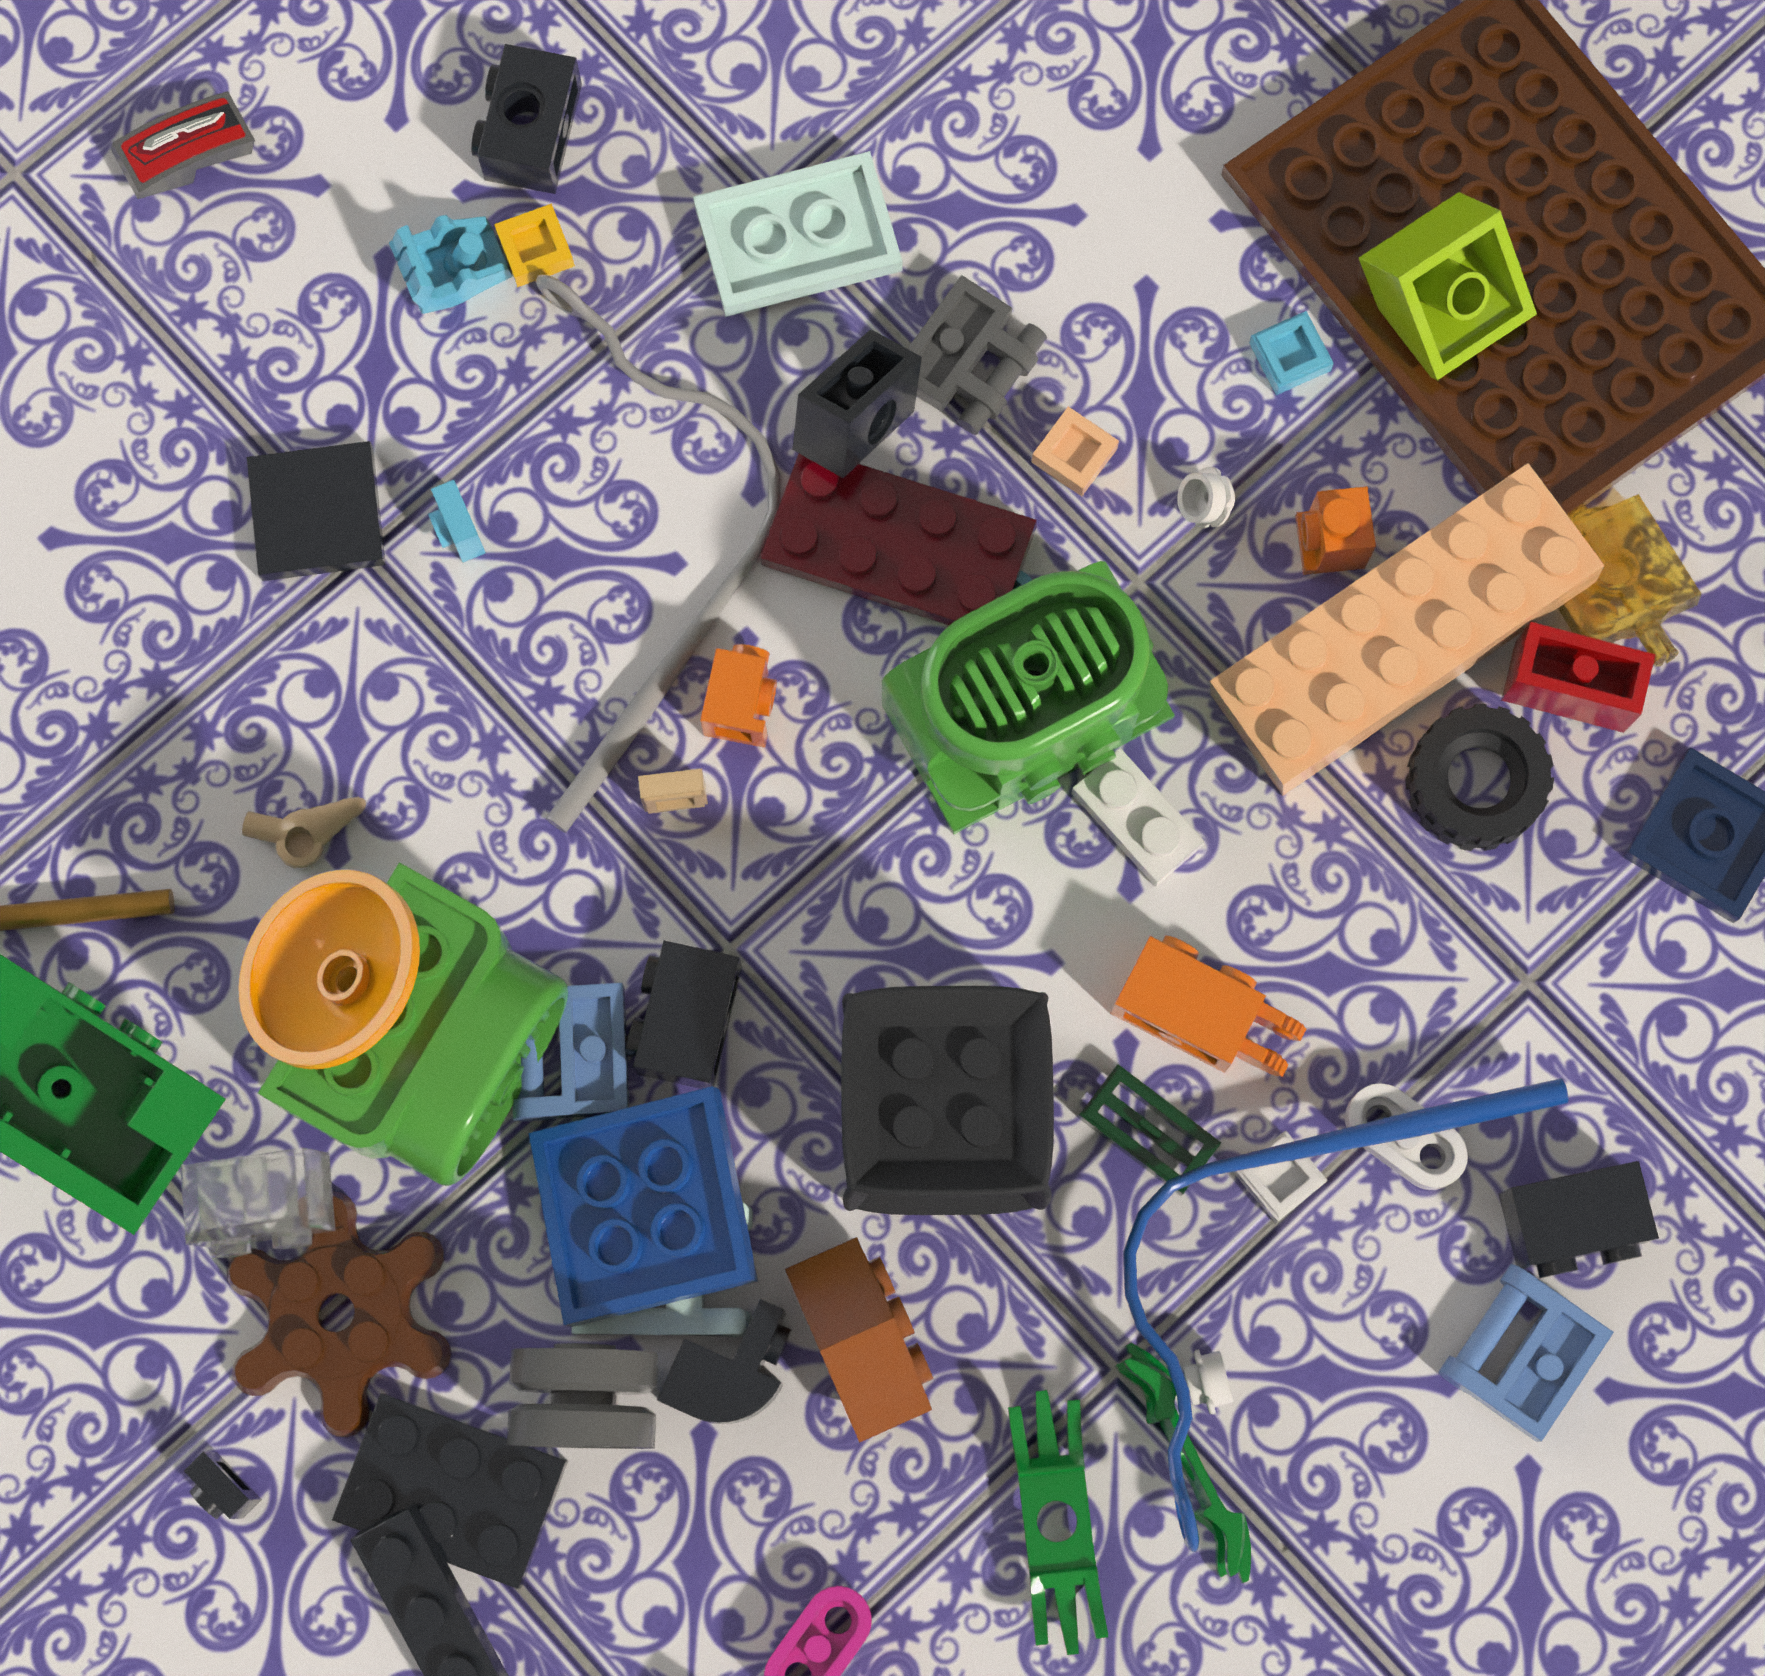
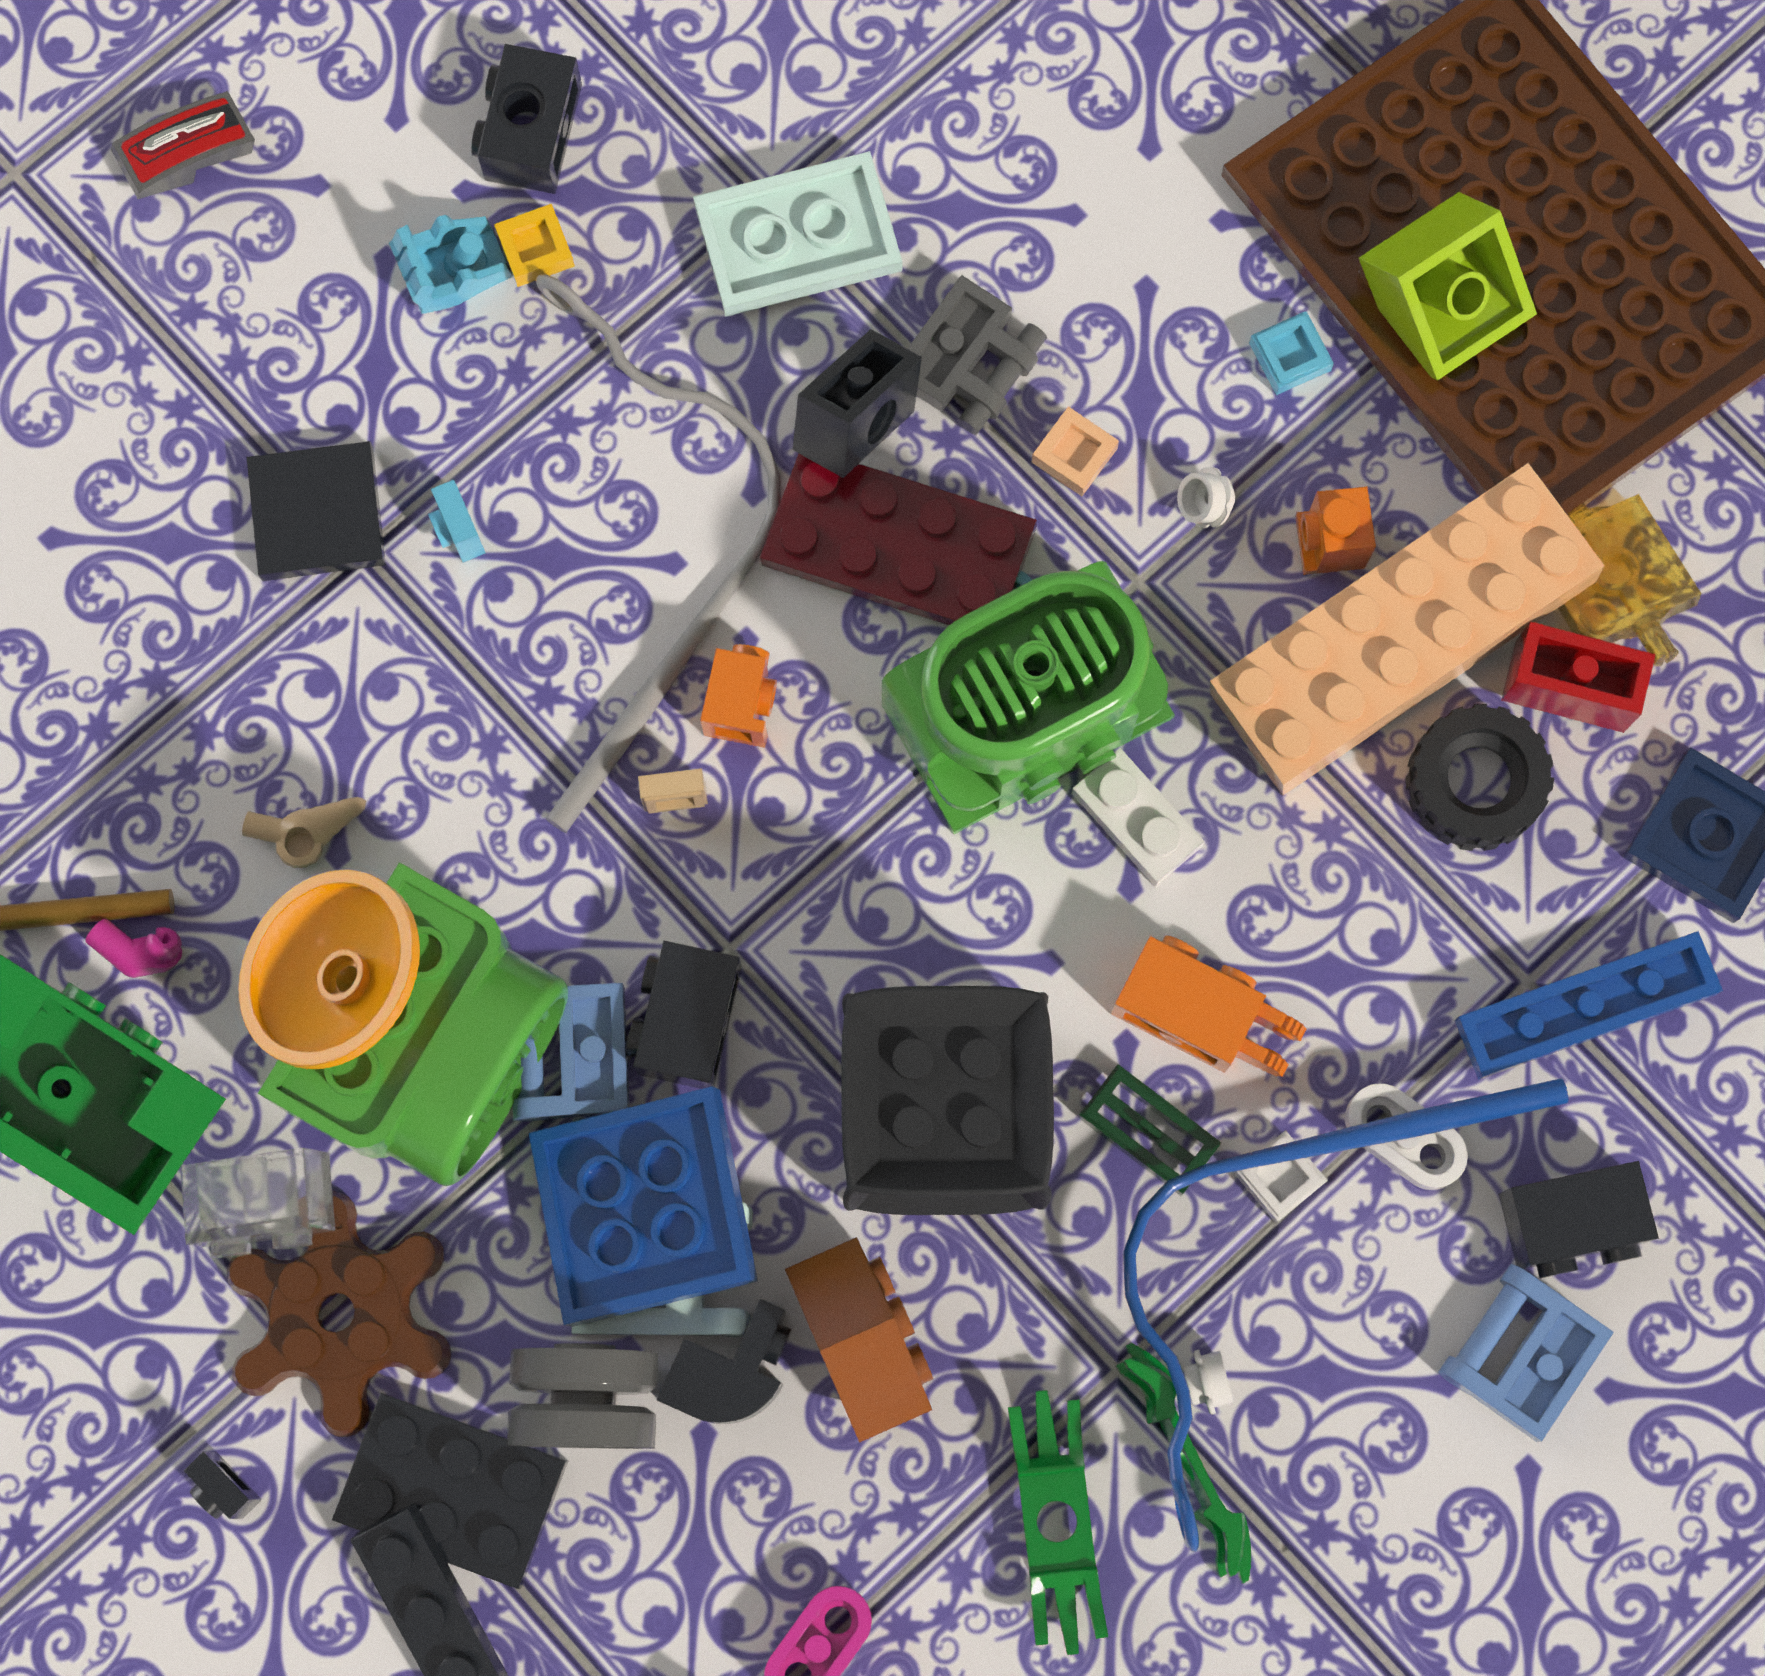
(136, 956): none -> dark pink arm
(1588, 1005): none -> blue plate

